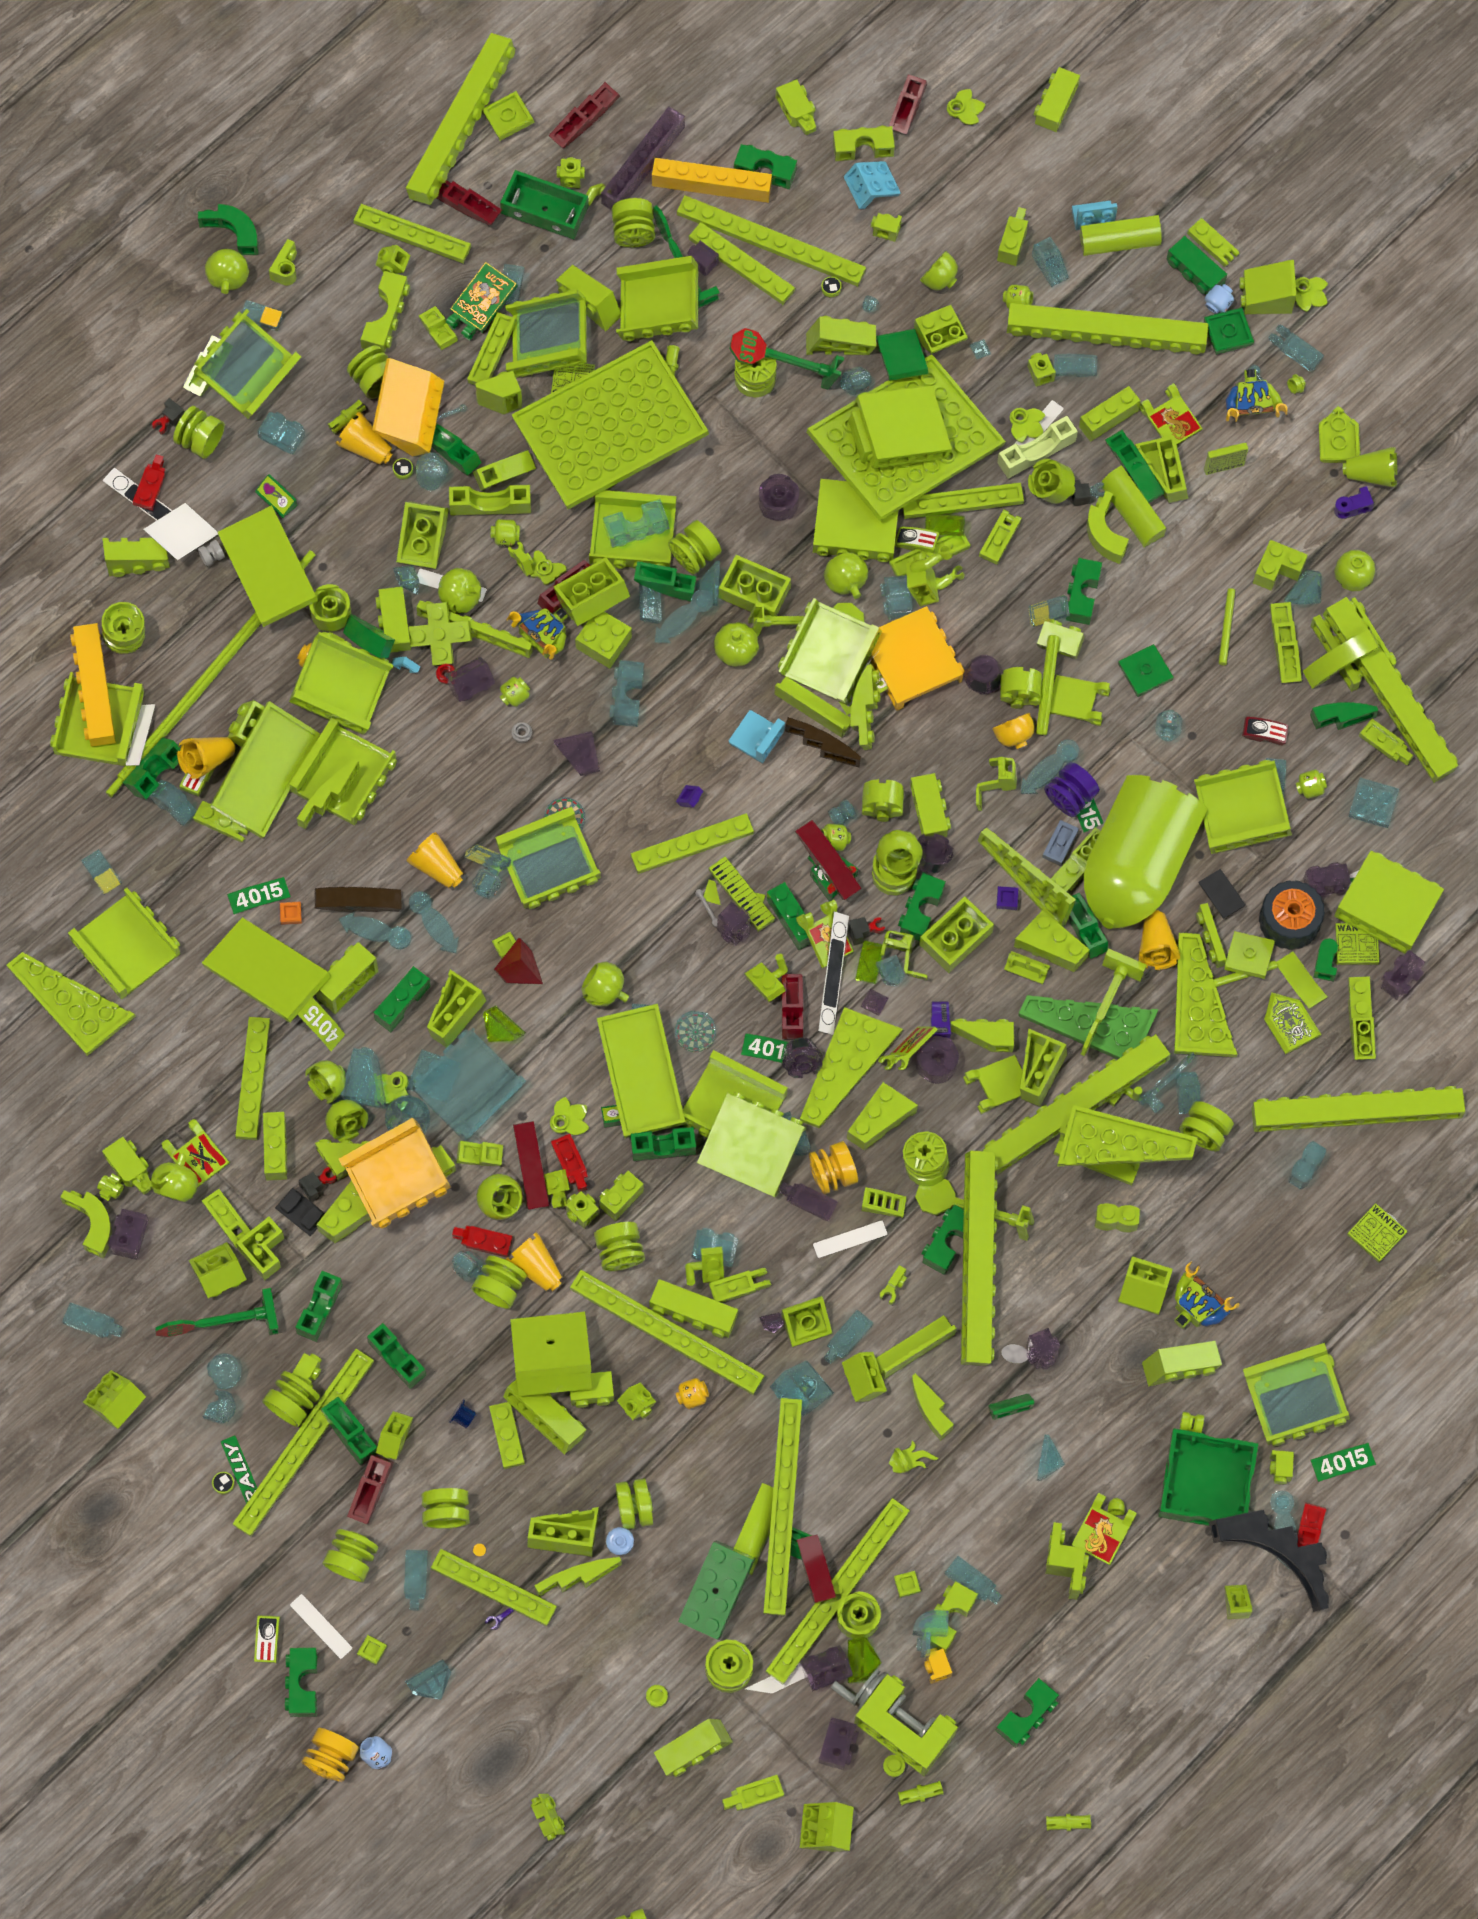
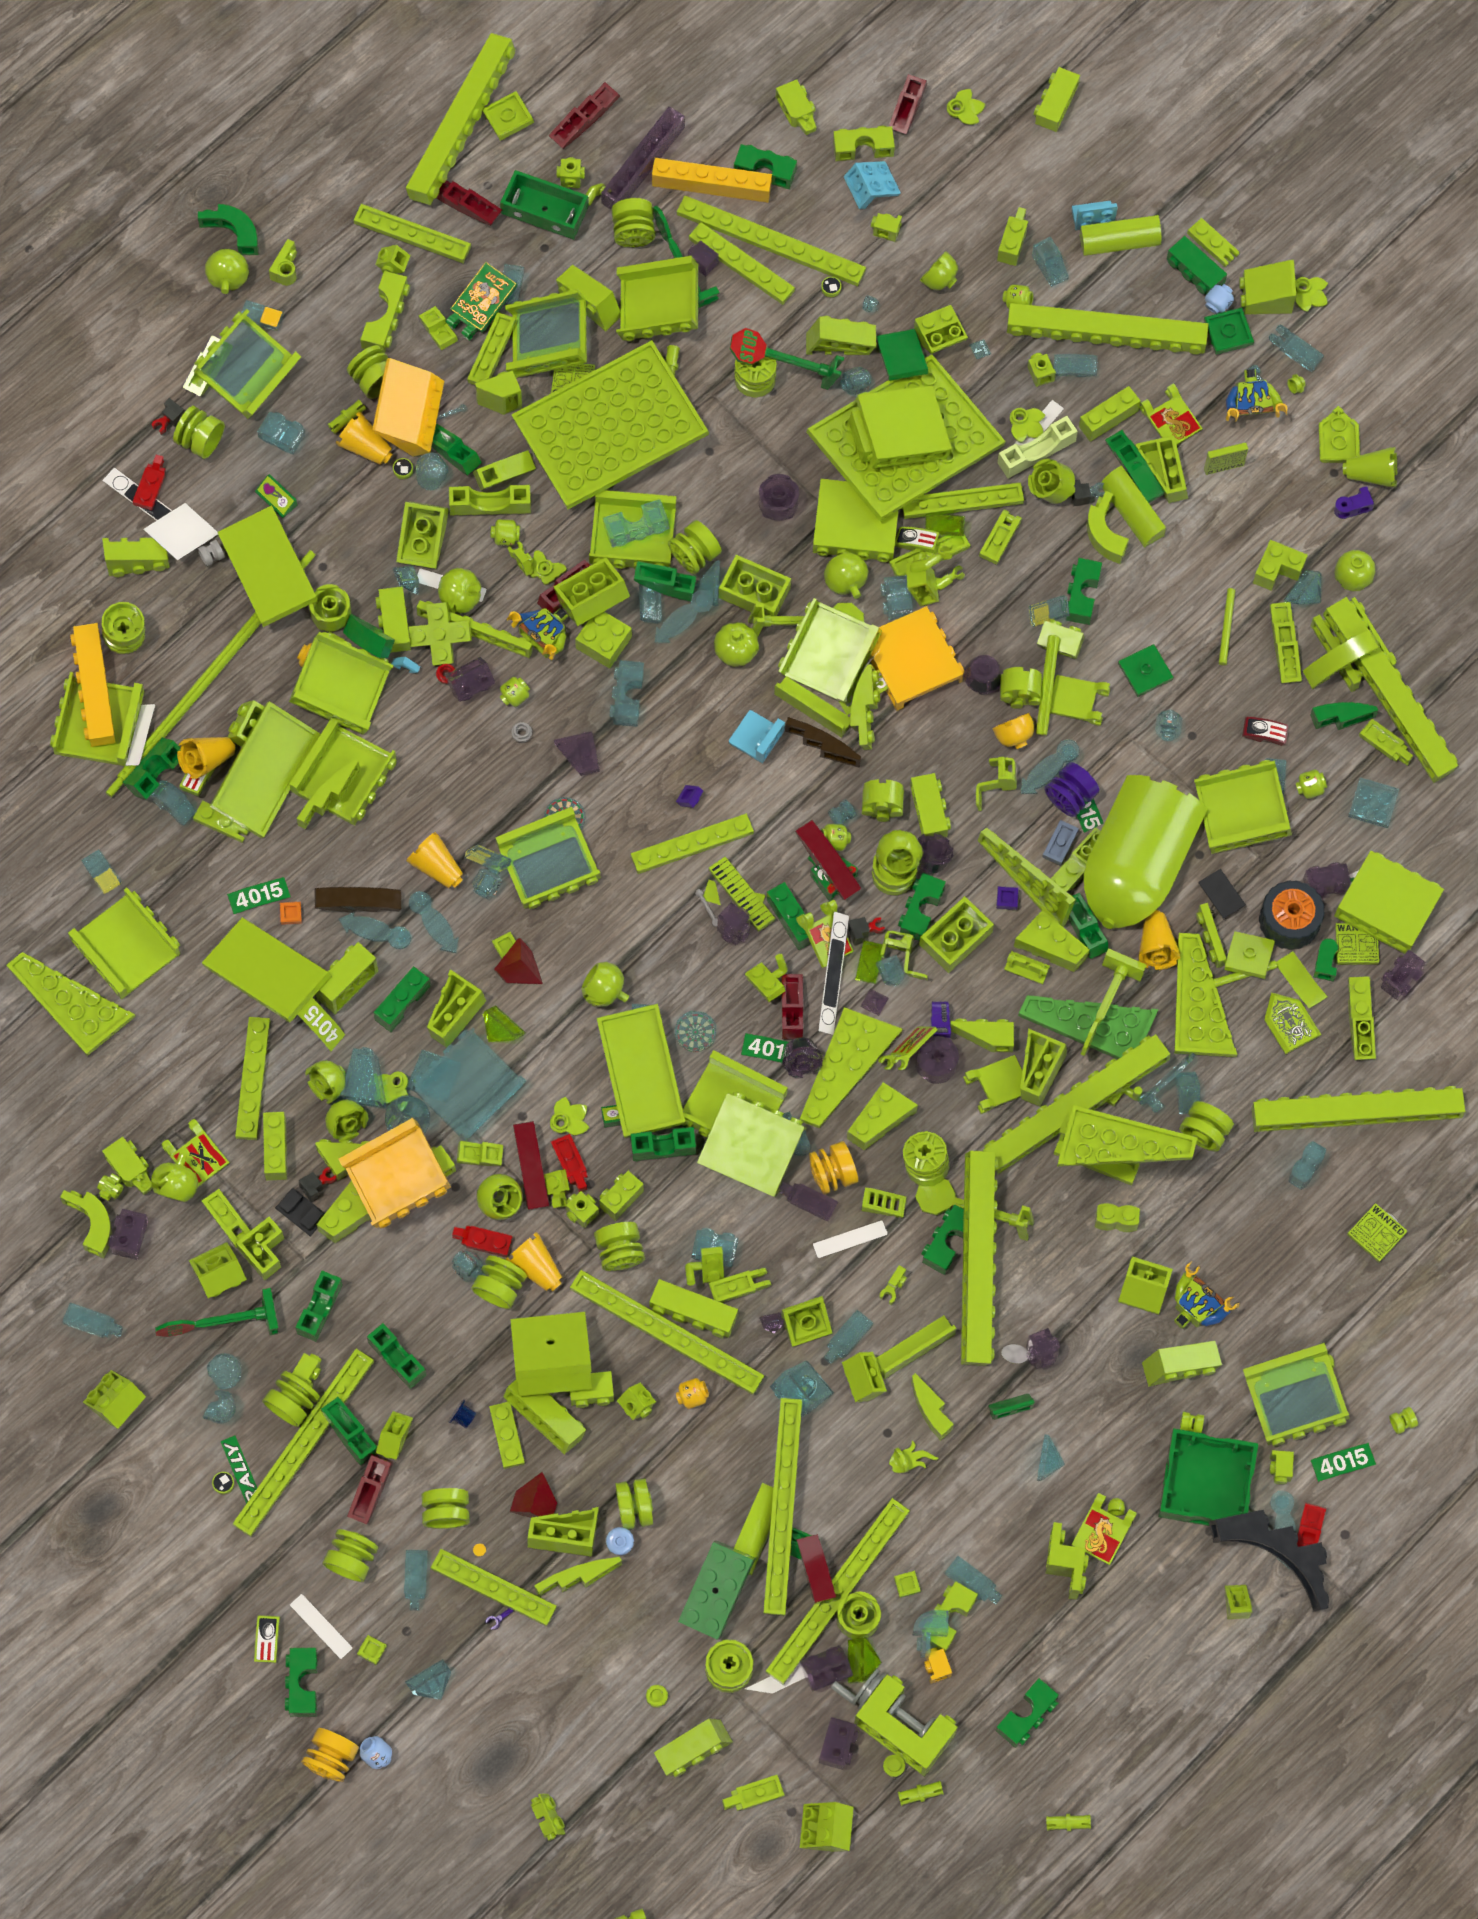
(534, 1498): none -> dark red slope
(1403, 1420): none -> lime wheel

